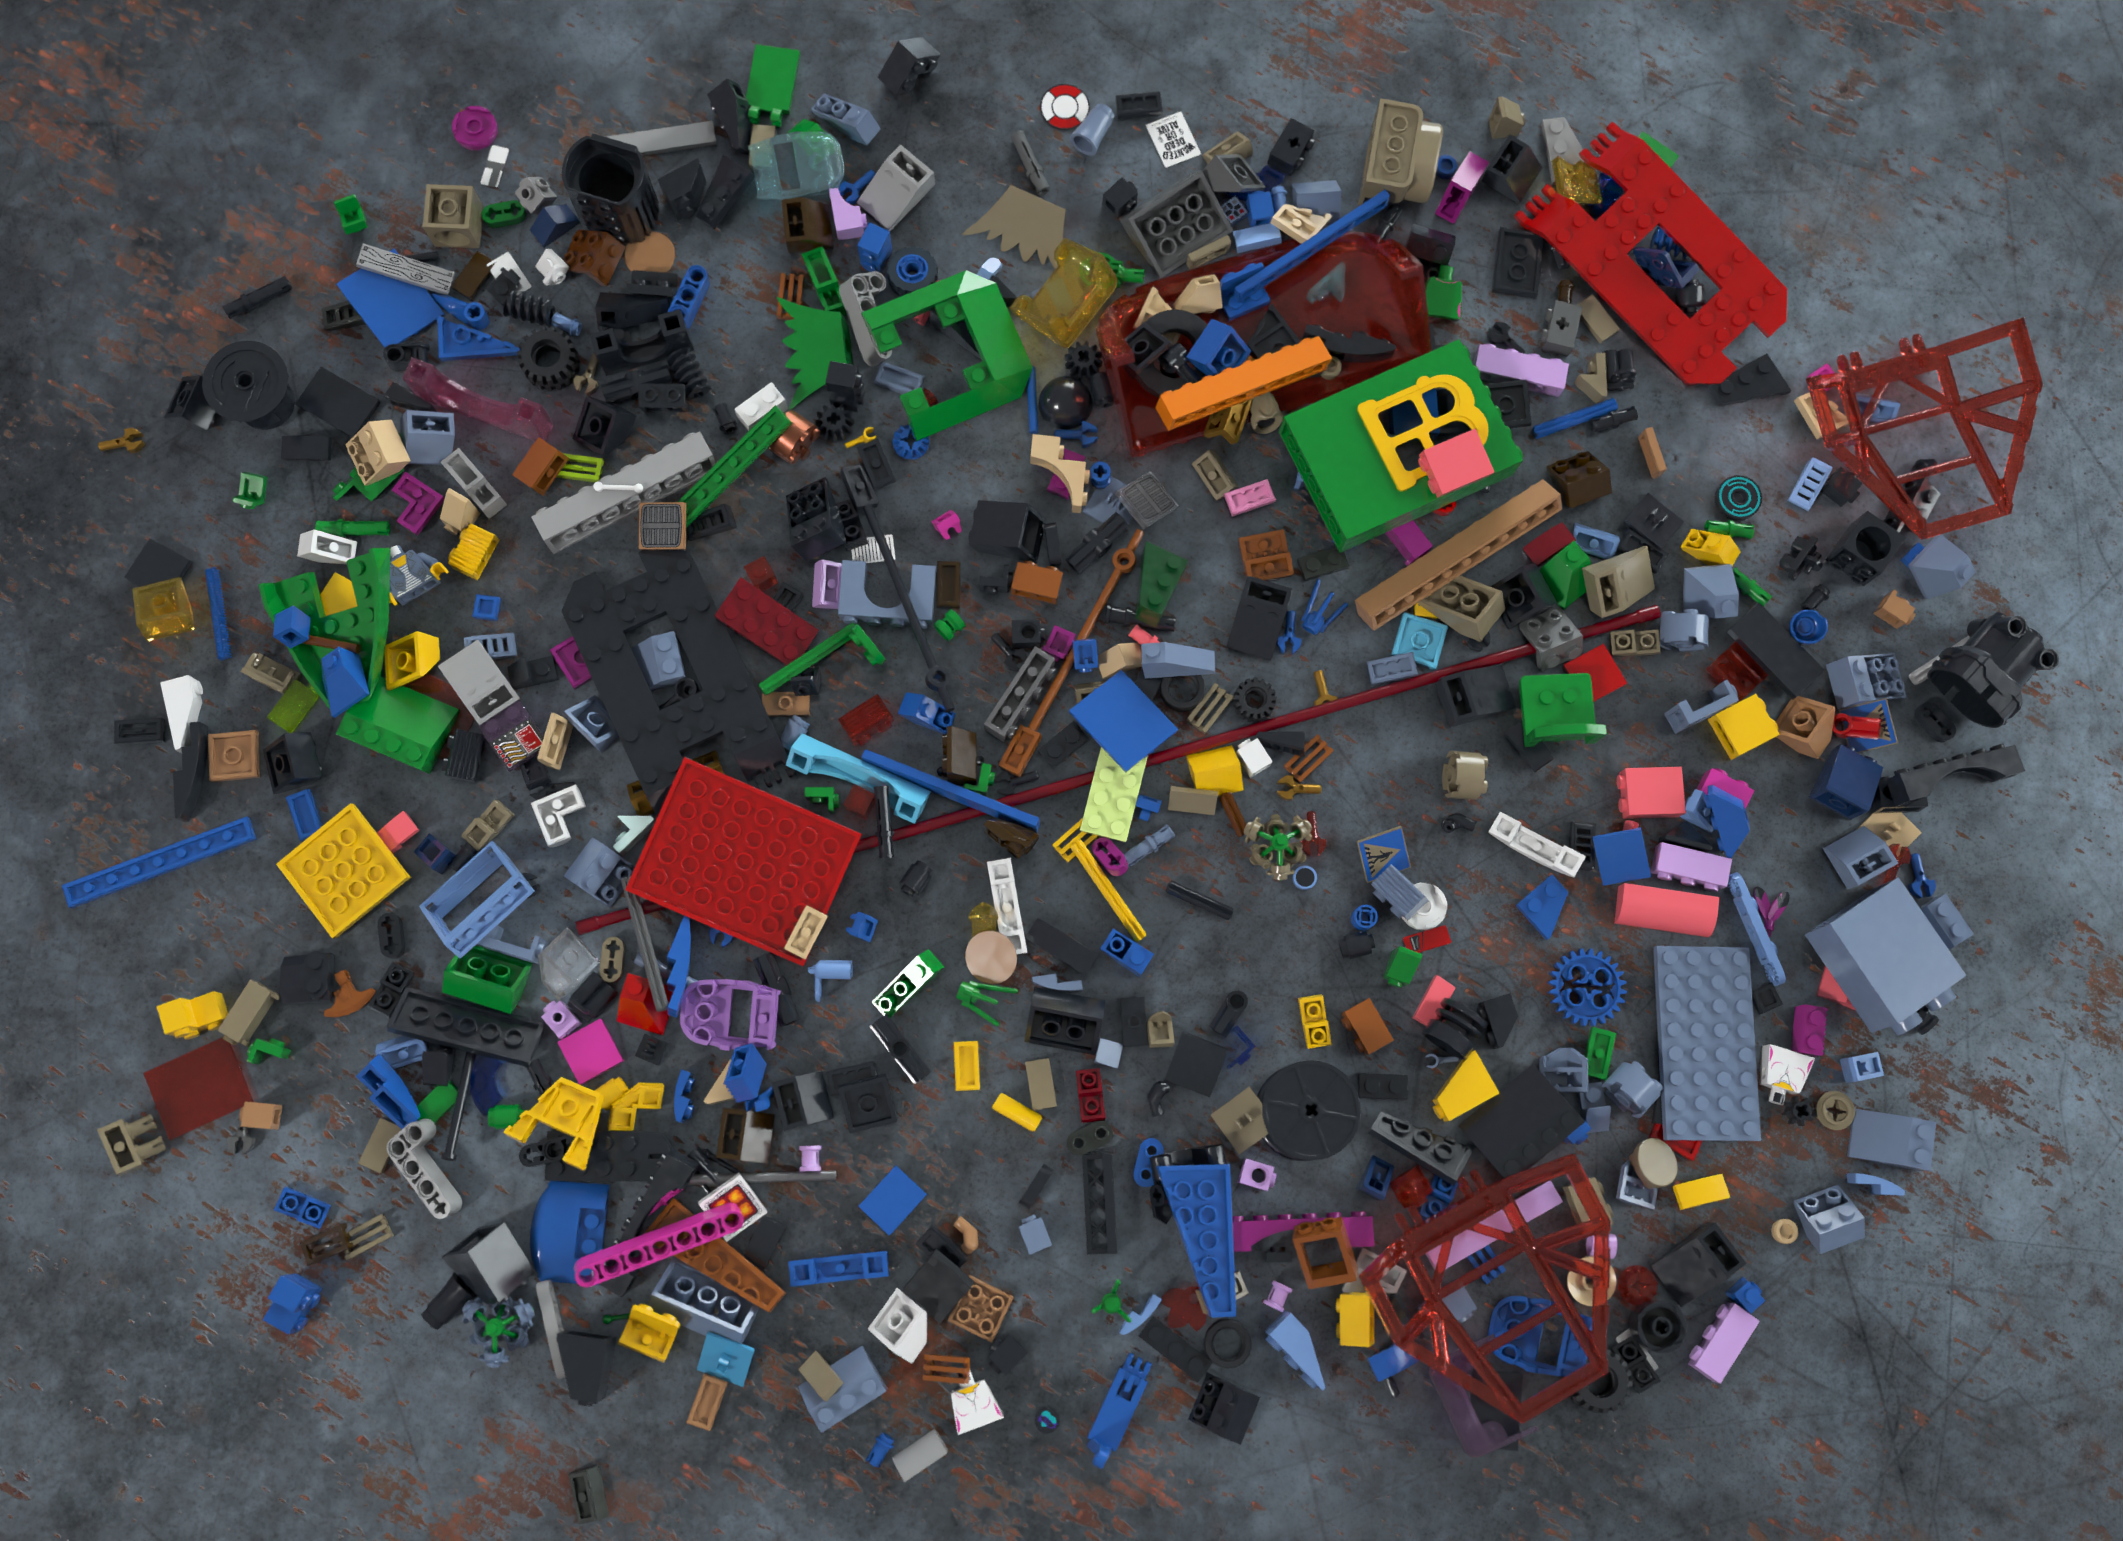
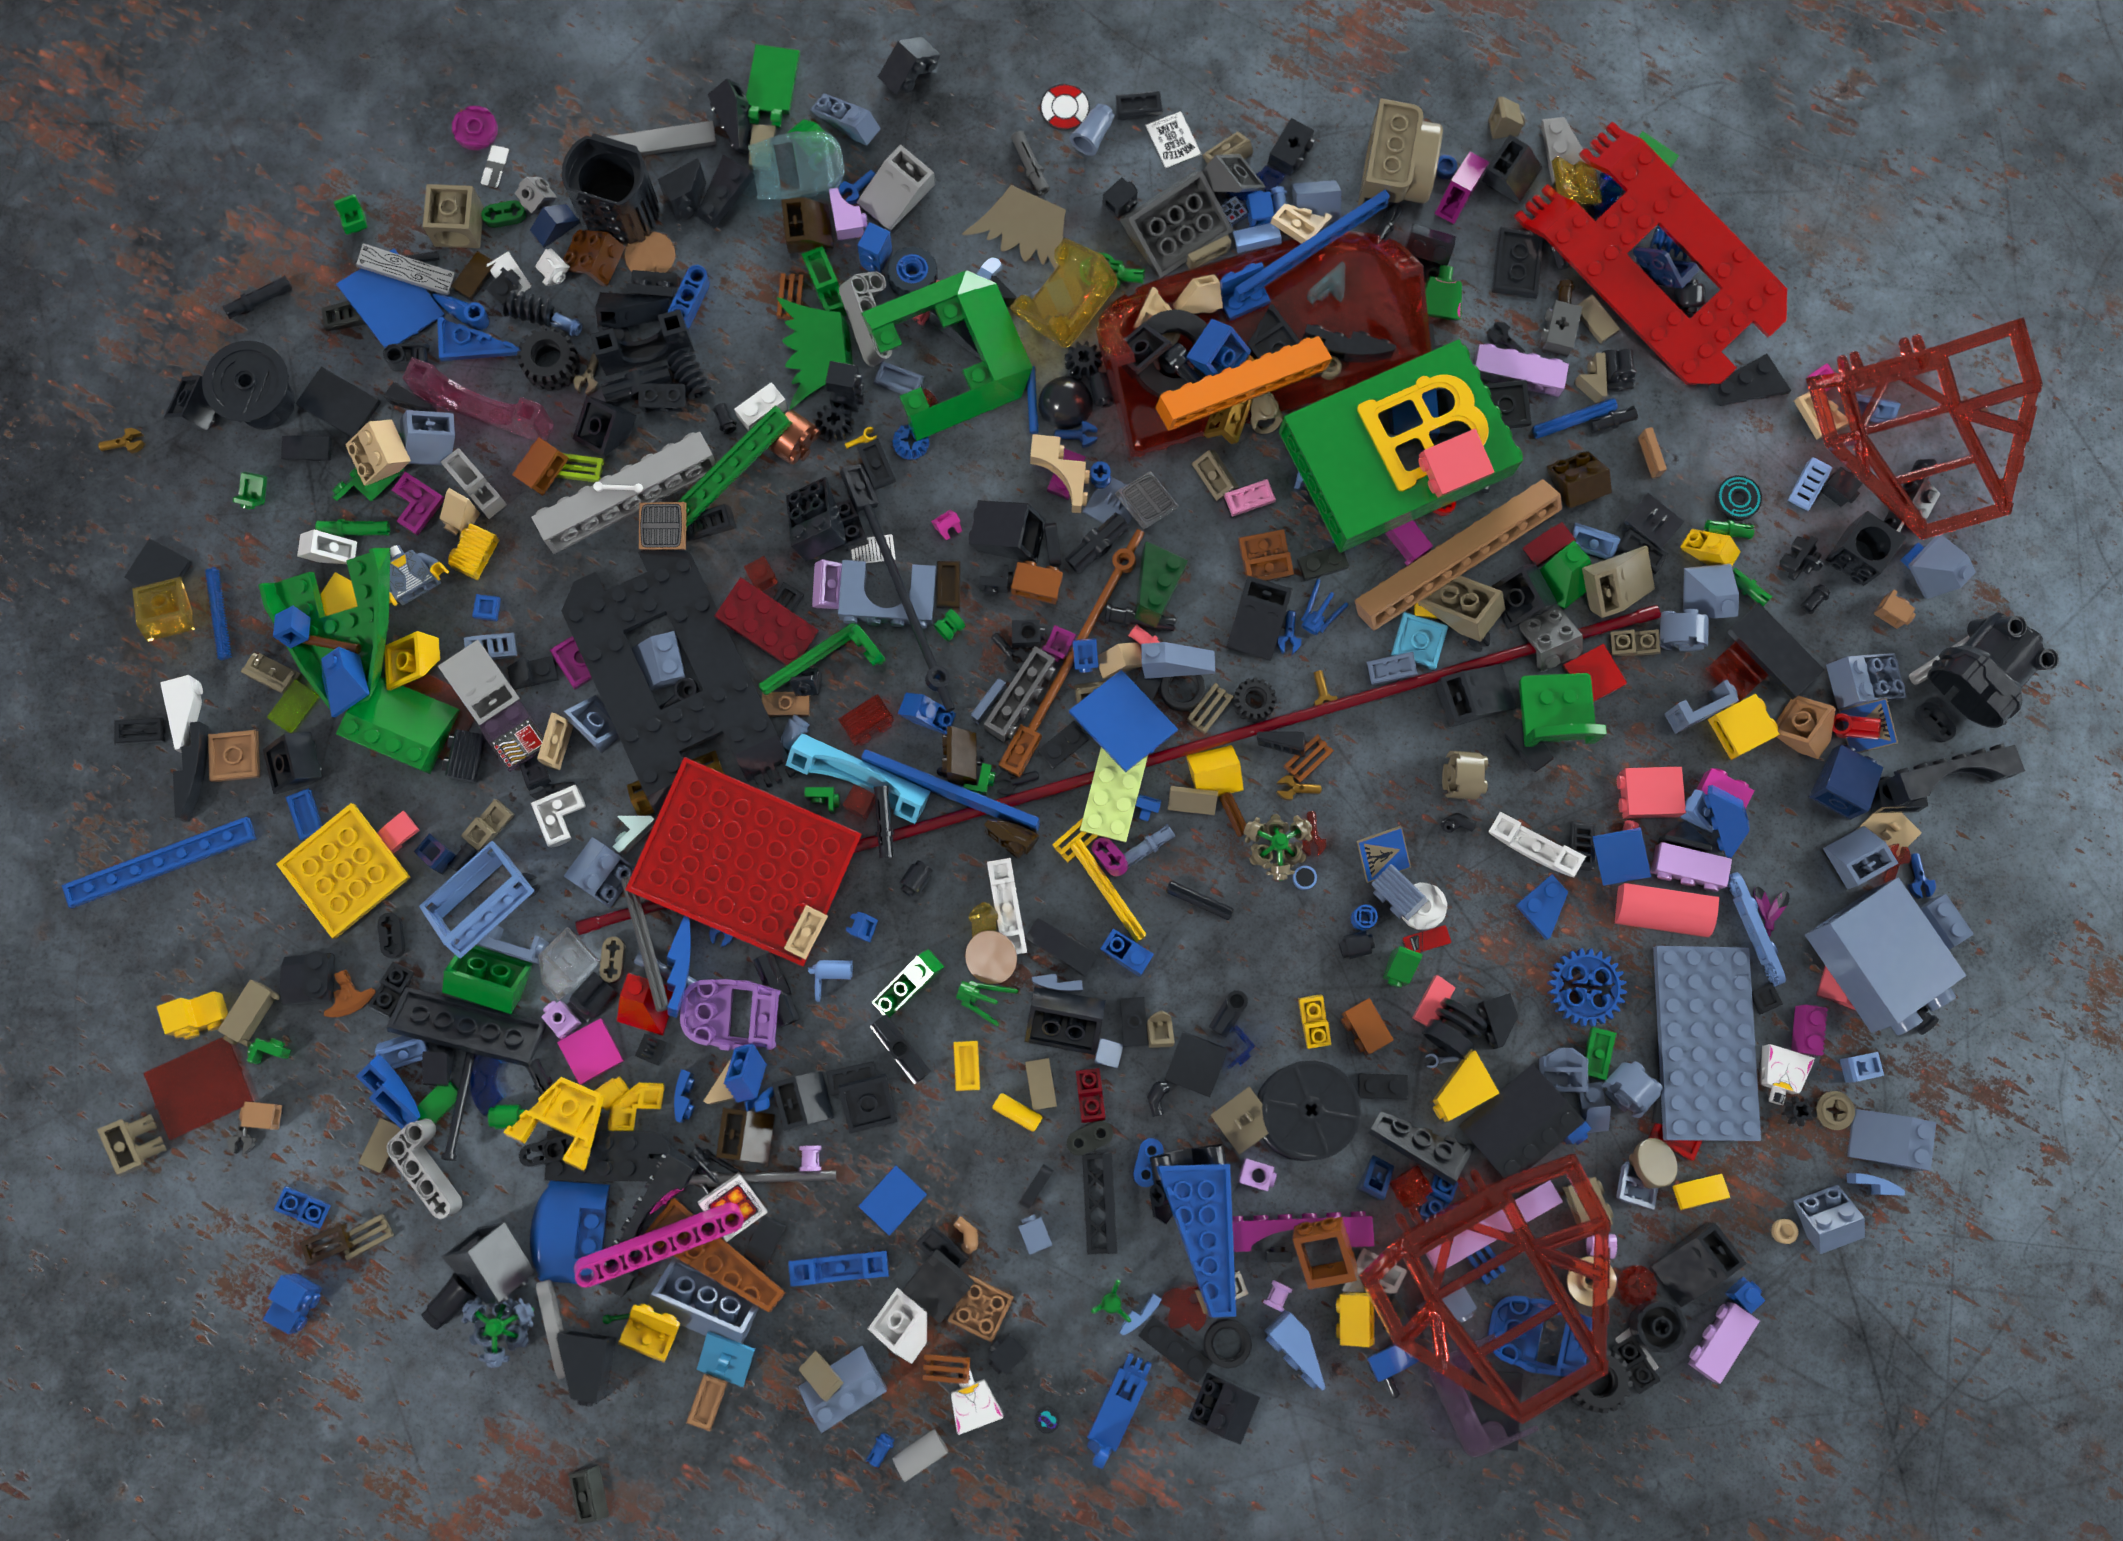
(988, 701): none -> sand blue tile
(1253, 757): white brick -> none
(1808, 627): blue hair -> none

